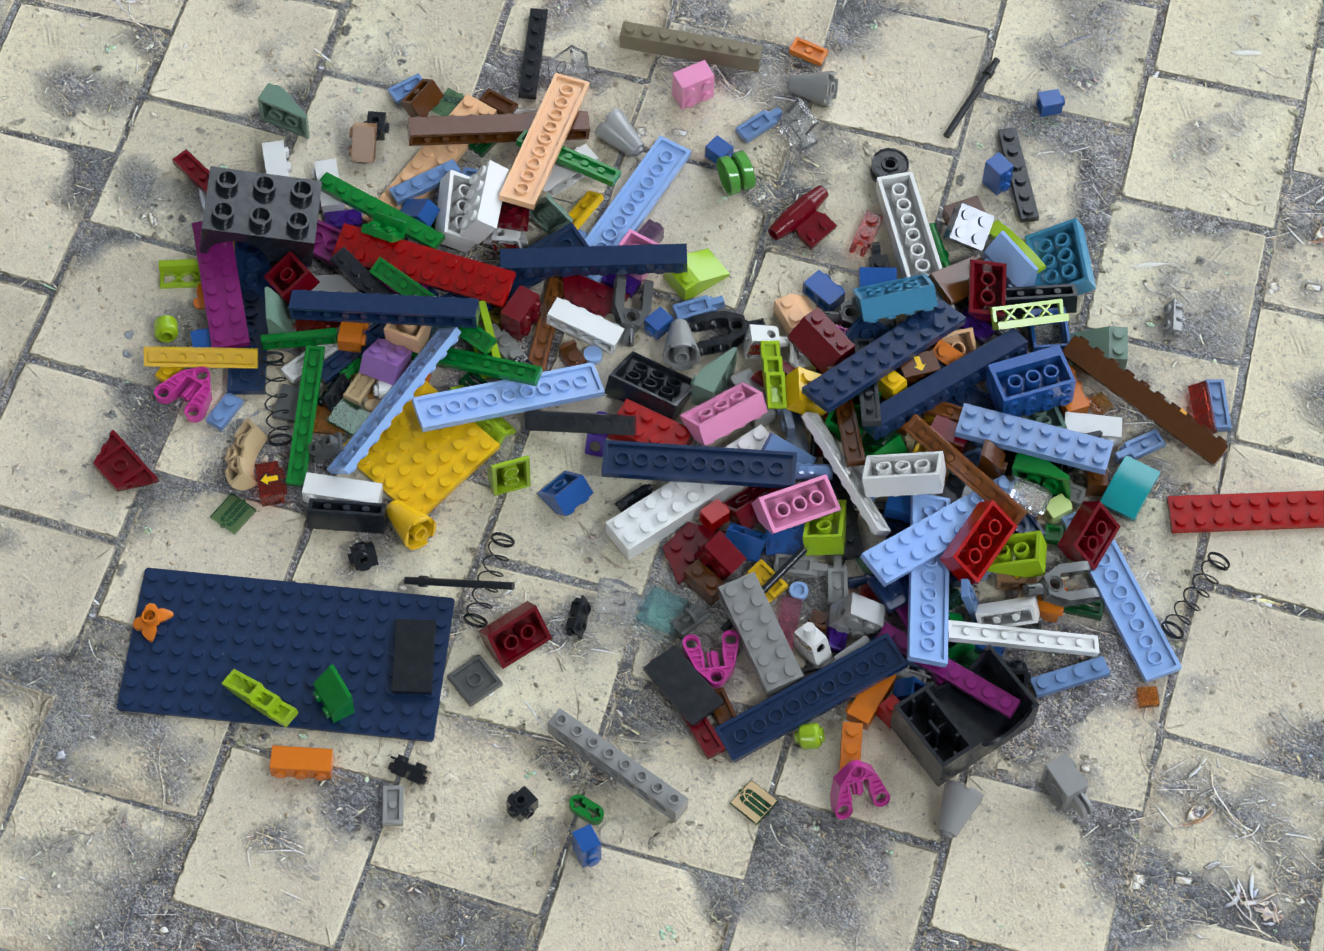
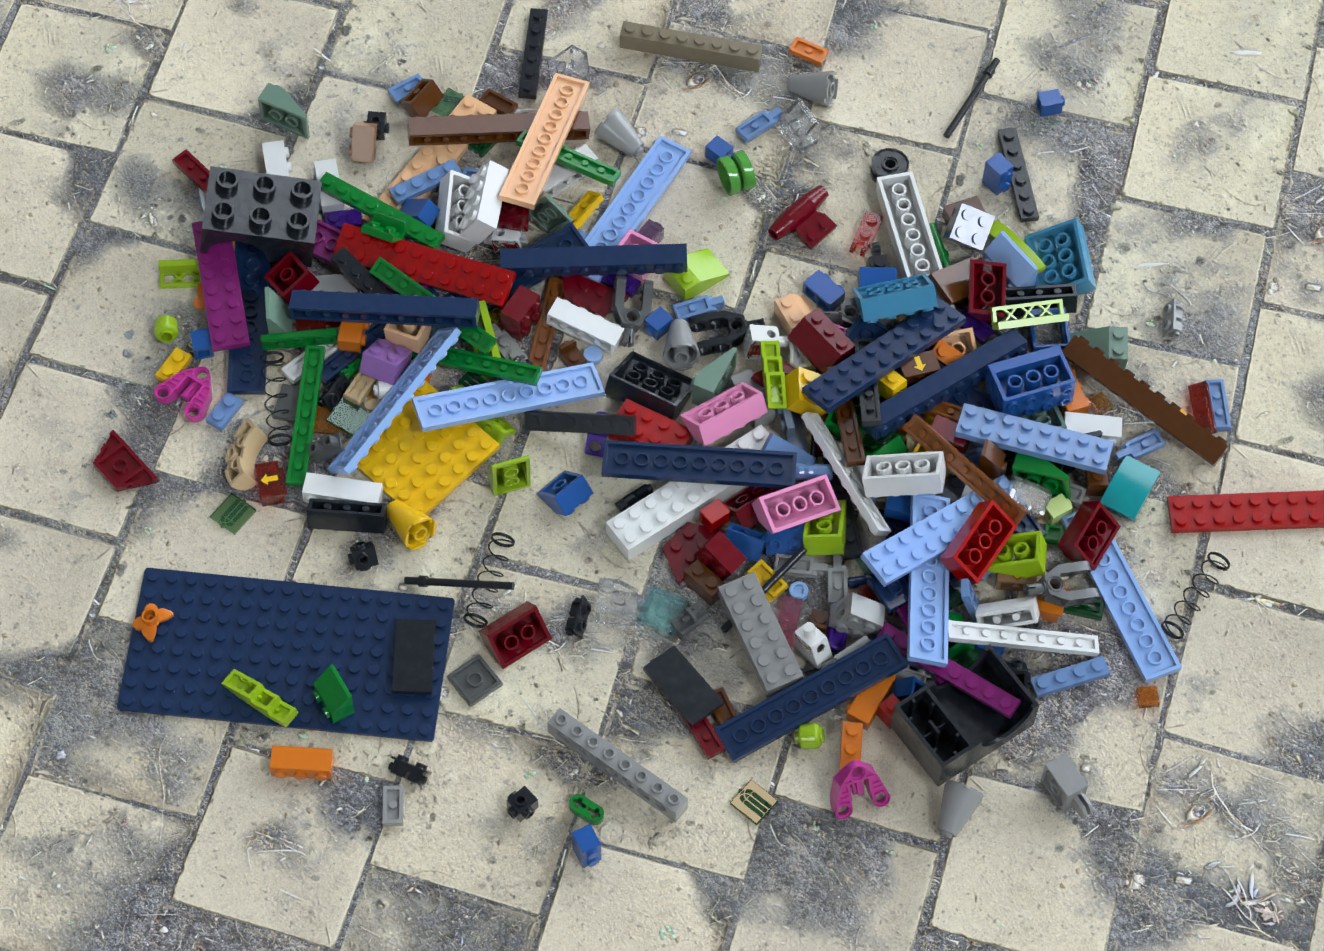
(200, 357): yellow plate -> none
(693, 84): bright pink brick -> none
(729, 657): dark pink connector -> none

